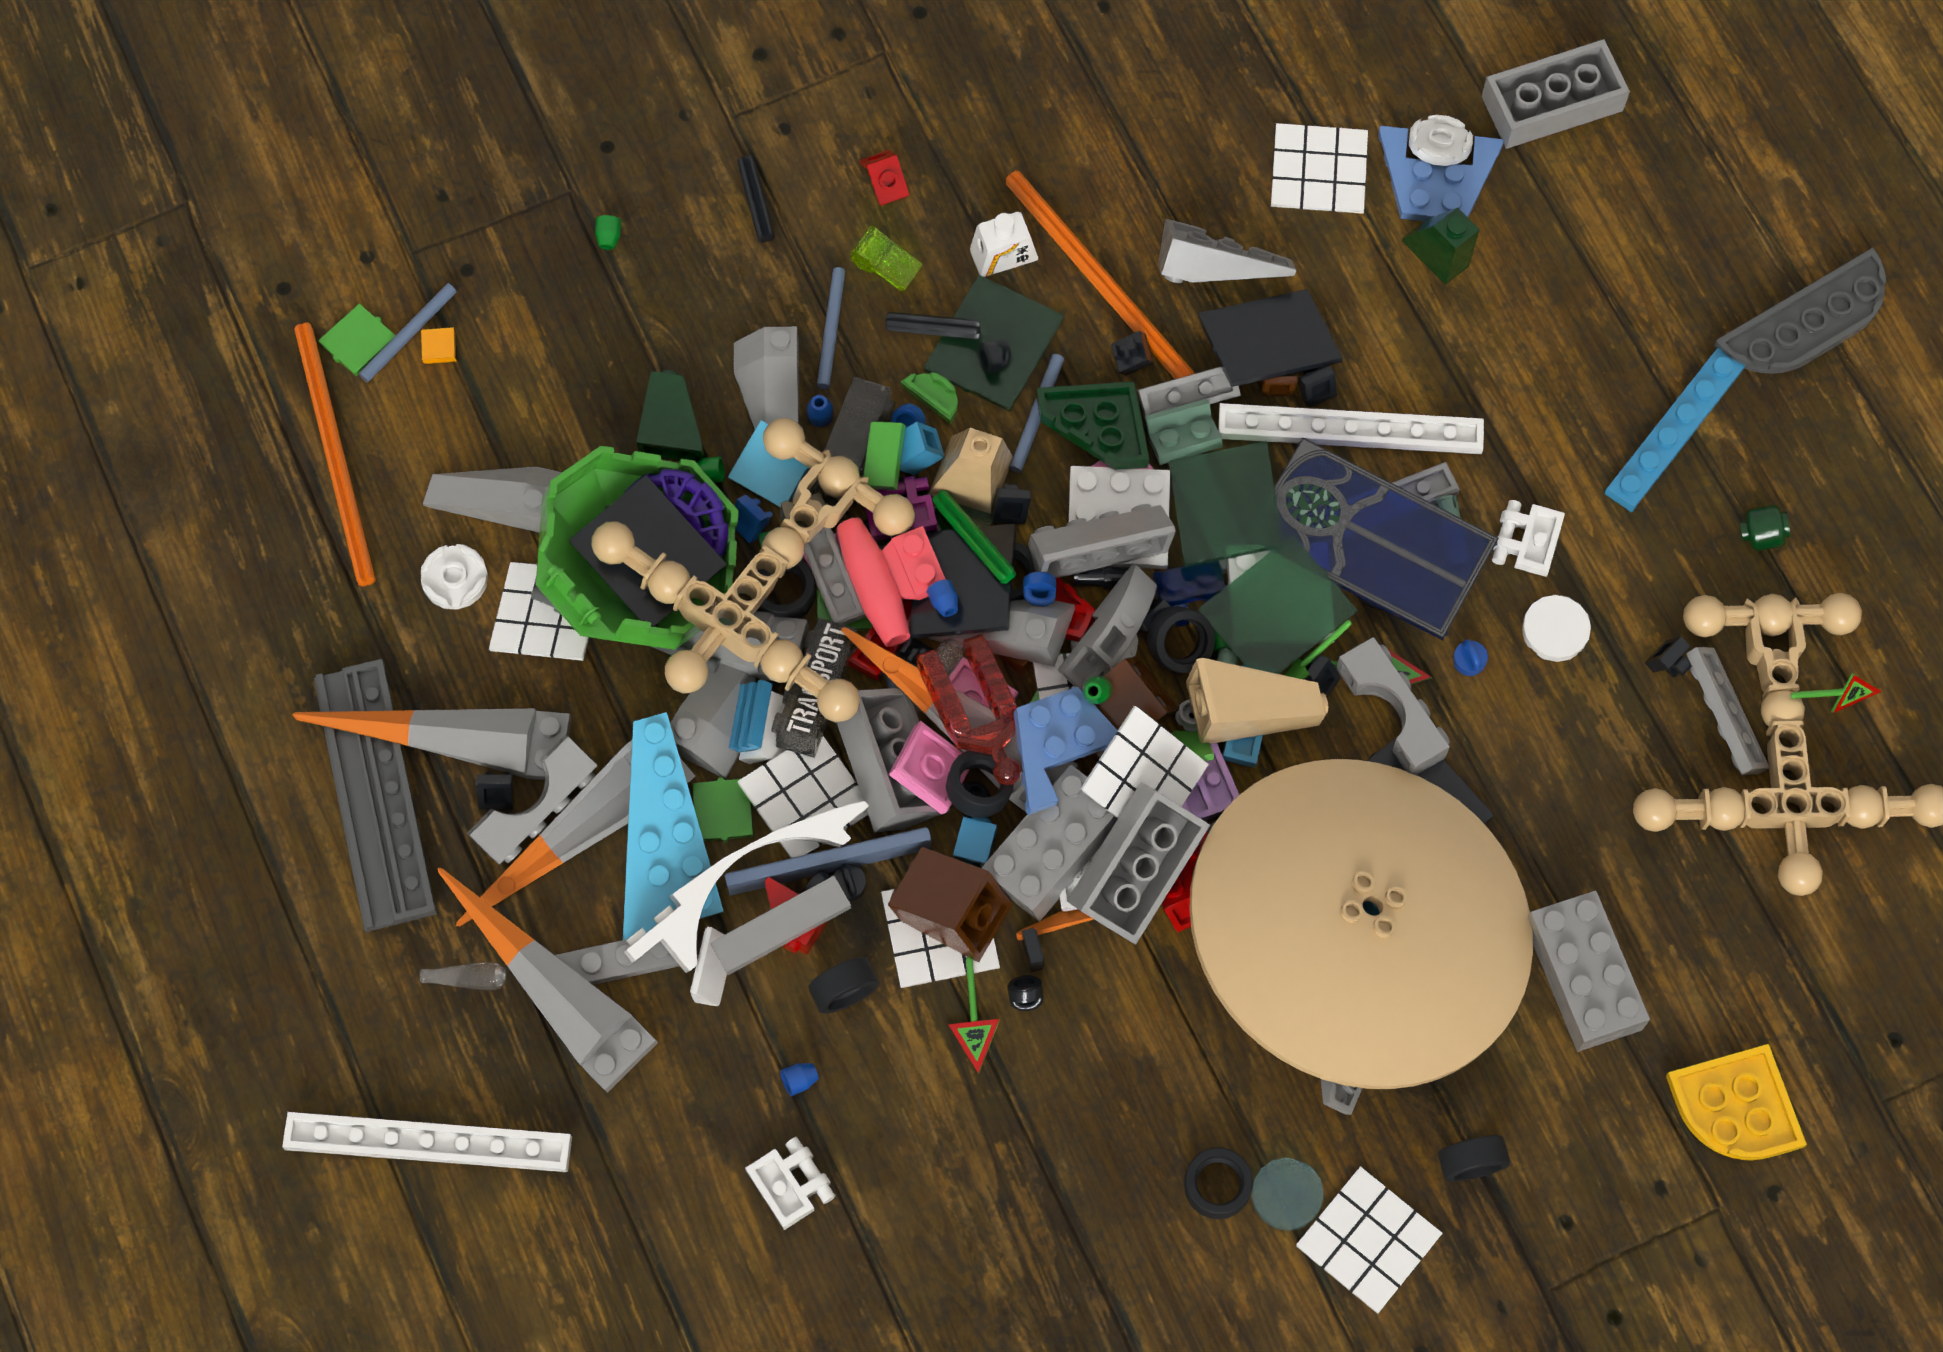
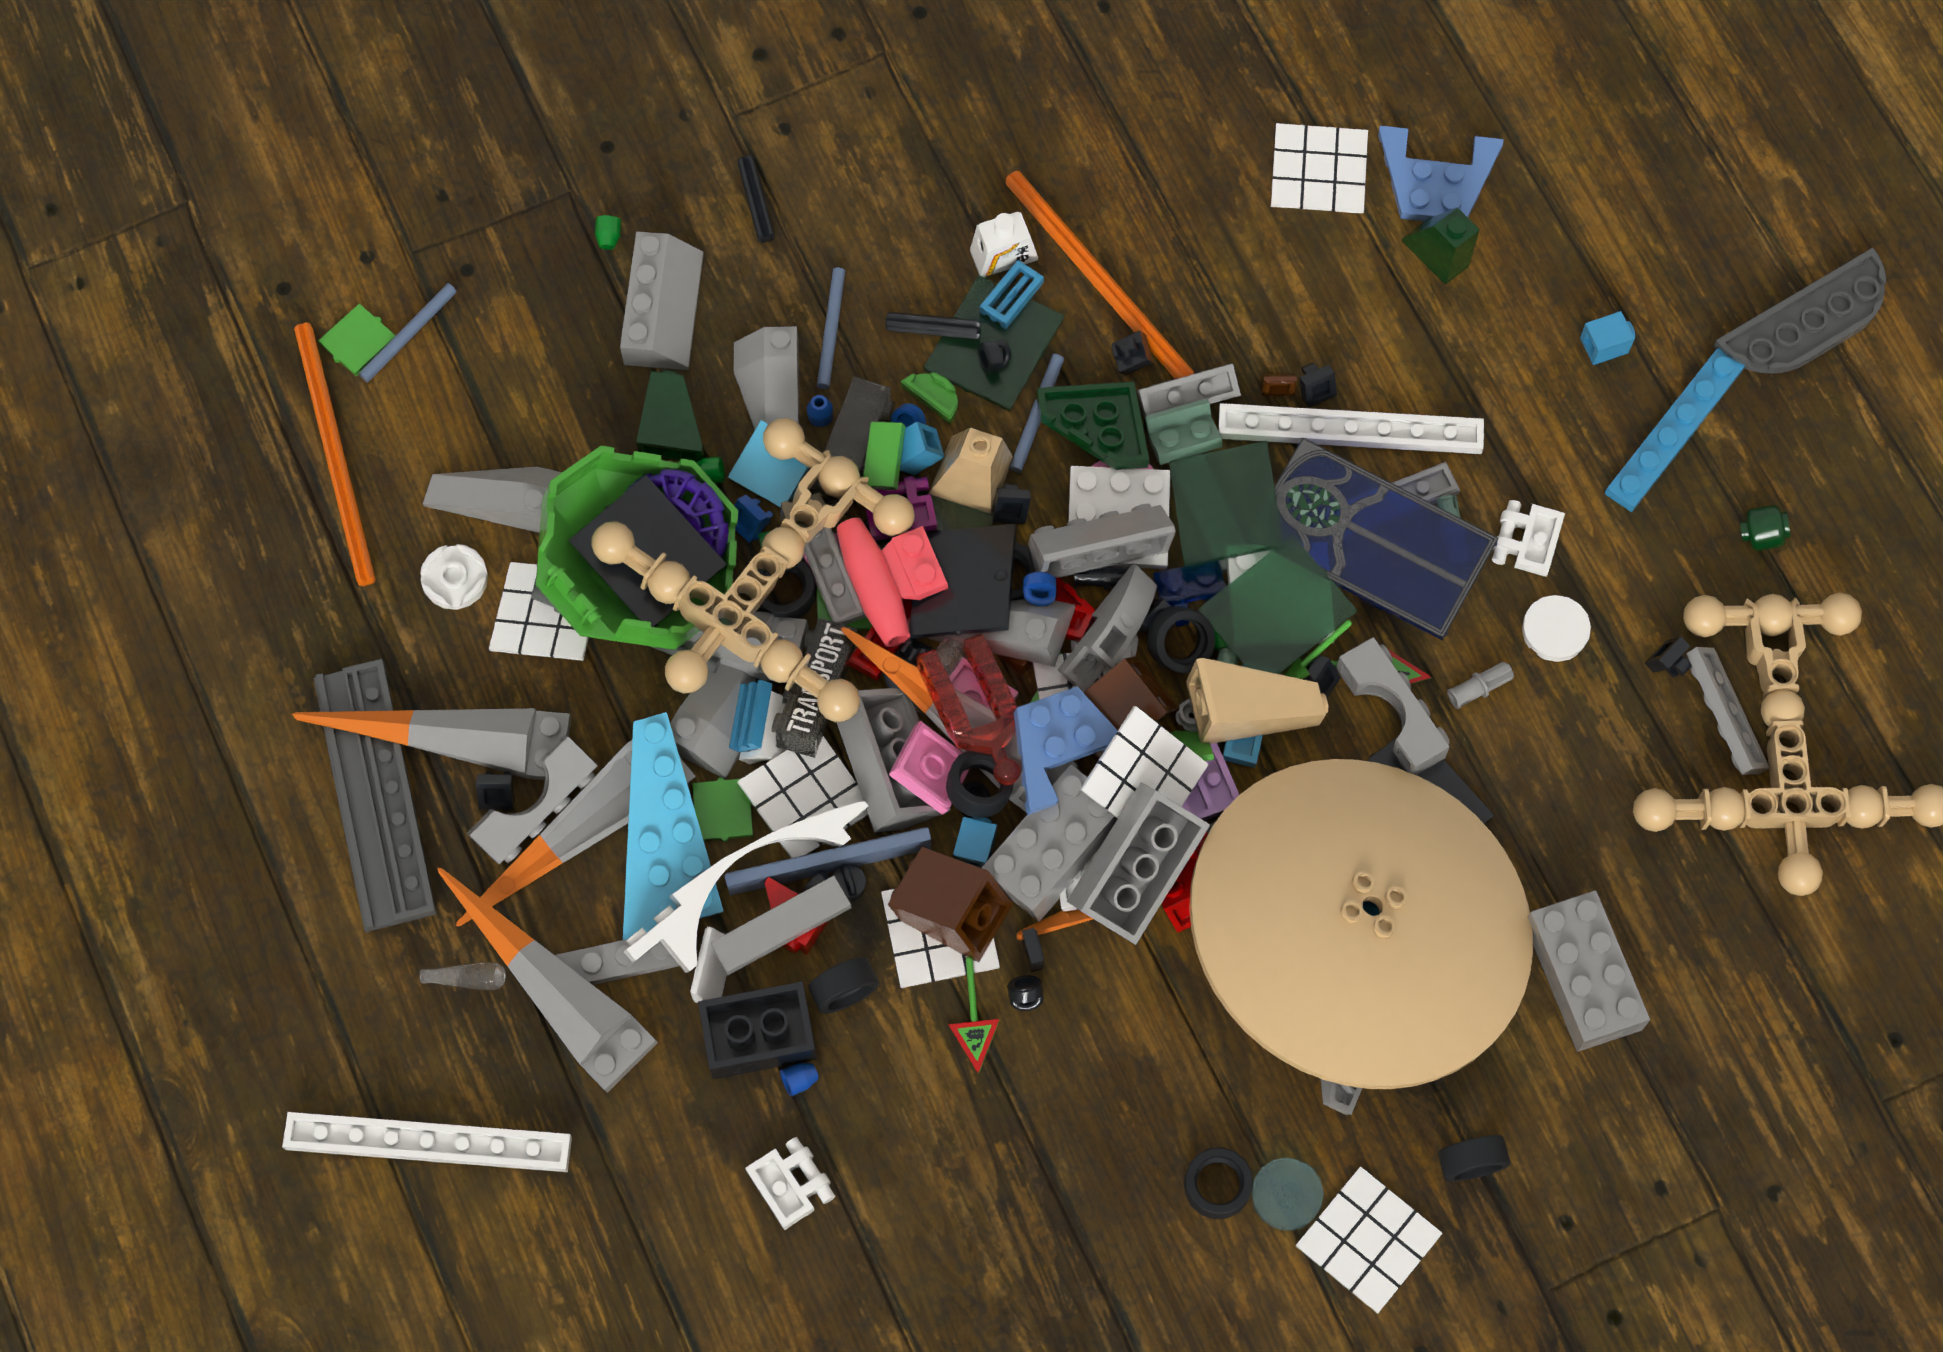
(438, 345): light orange tile -> none
(661, 302): none -> light grey slope
(757, 1030): none -> black brick
(881, 255): clear neon green plate -> none
(885, 177): red bracket -> none
(943, 597): blue hose -> none
(974, 537): green axle -> none
(997, 315): none -> dark azure tile
(1104, 690): green hose -> none
(1198, 258): wedge -> none
(1269, 337): black piece -> none
(1440, 140): white tile -> none
(1470, 658): blue tile -> none
(1480, 684): none -> light grey axle
(1555, 93): light grey brick -> none
(1607, 337): none -> dark azure brick
(1738, 1105): yellow plate -> none
(1853, 692): piece -> none

